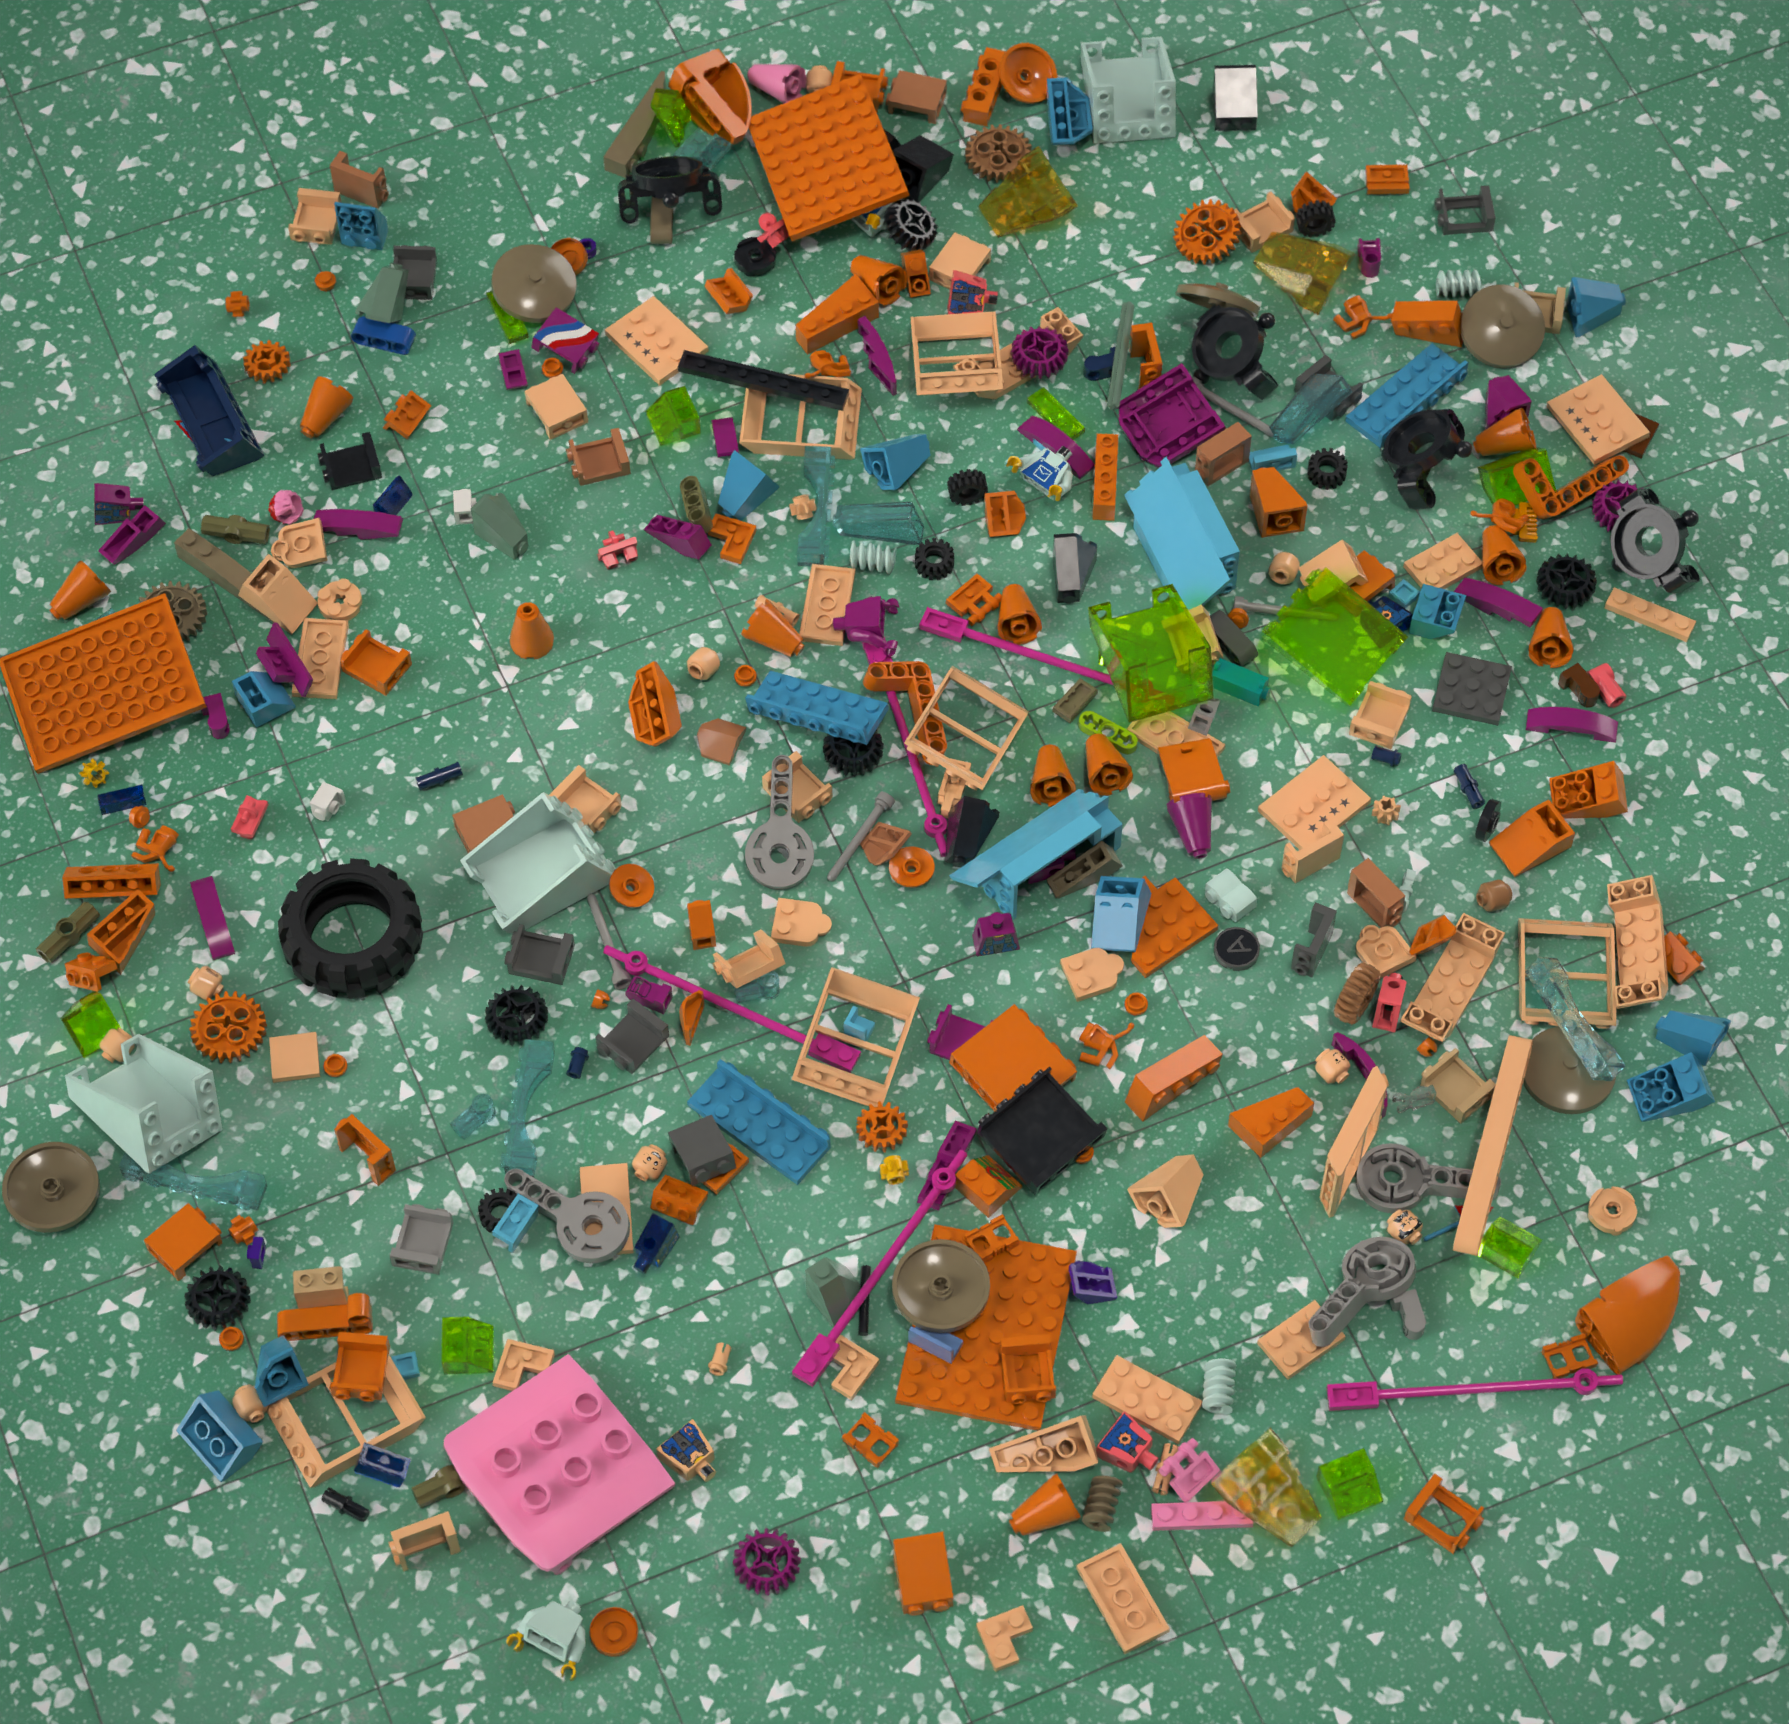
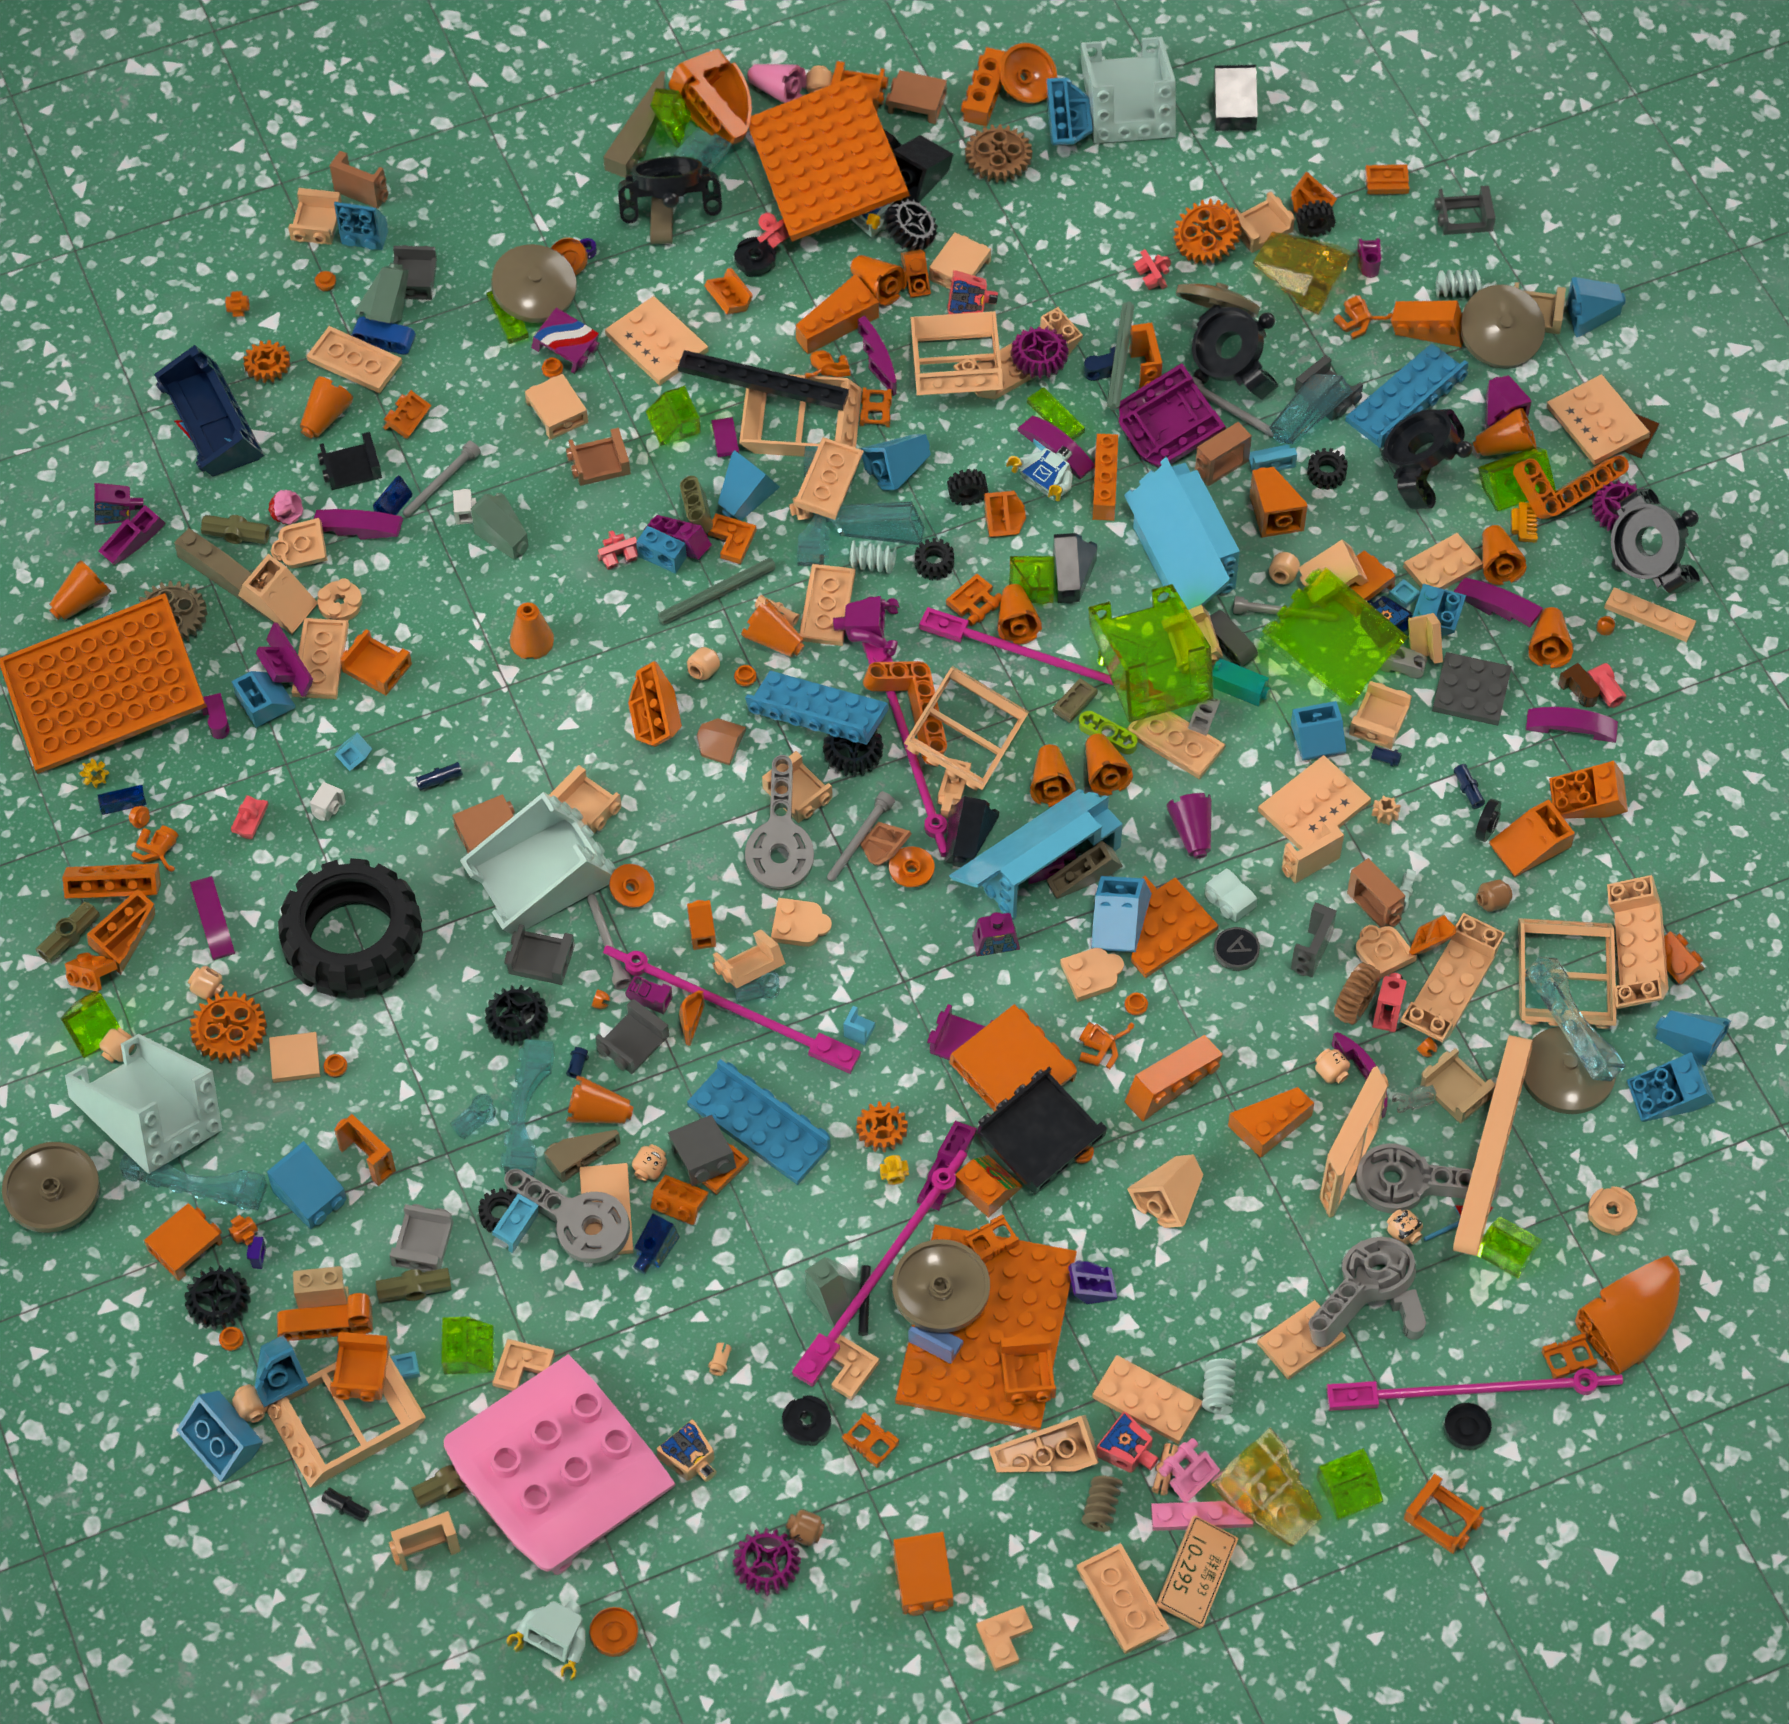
(306, 1186): none -> dark azure slope
(353, 751): none -> medium azure panel
(354, 359): none -> light nougat plate
(382, 1465): clear blue slope -> none
(413, 1285): none -> olive piece
(469, 452): none -> light grey piece
(512, 369): magenta slope -> none
(576, 1152): none -> dark tan slope
(597, 1104): none -> orange cone
(661, 549): none -> dark azure brick
(716, 591): none -> sand green axle
(801, 1408): none -> black plate
(805, 1527): none -> medium nougat head
(828, 478): none -> light nougat tile
(871, 996): light nougat window -> none
(883, 407): none -> orange piece
(1027, 196): clear yellow wedge -> none
(1035, 576): none -> clear neon green slope
(1045, 1509): orange cone -> none
(1160, 265): none -> coral hips
(1193, 769): orange door -> none
(1197, 1571): none -> light nougat tile
(1239, 617): orange plate -> none
(1318, 730): none -> dark azure slope
(1406, 662): none -> light grey leg
(1426, 636): none -> light nougat panel
(1467, 1426): none -> black piece
(1502, 515): orange piece -> none
(1555, 573): black gear -> none
(1605, 625): none -> orange hinge

